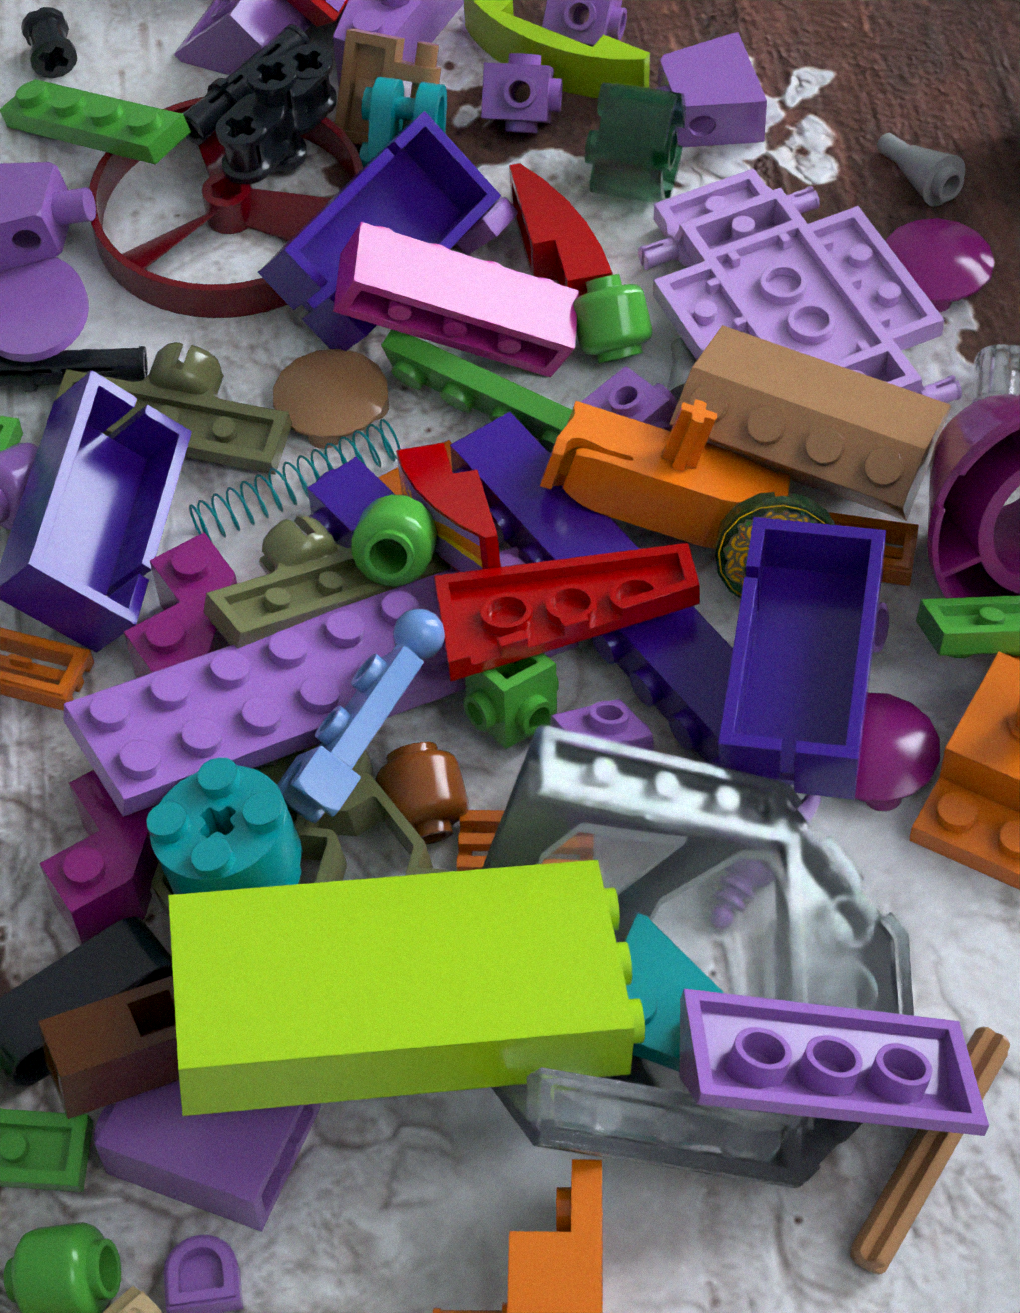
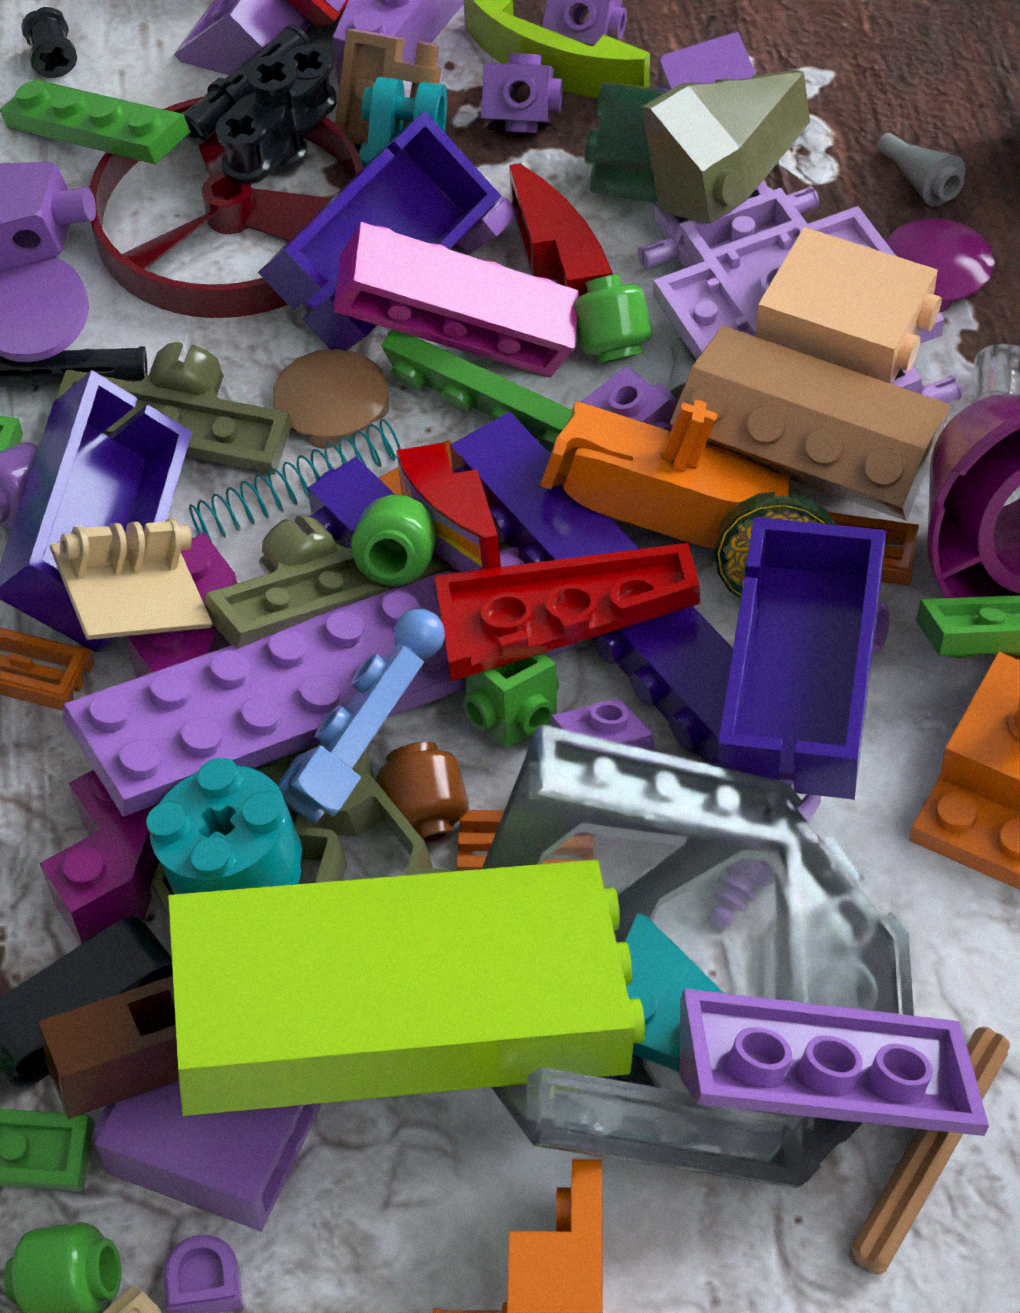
(130, 579): none -> tan hinge
(721, 140): none -> olive wedge
(849, 305): none -> light nougat brick
(896, 752): magenta dish -> none

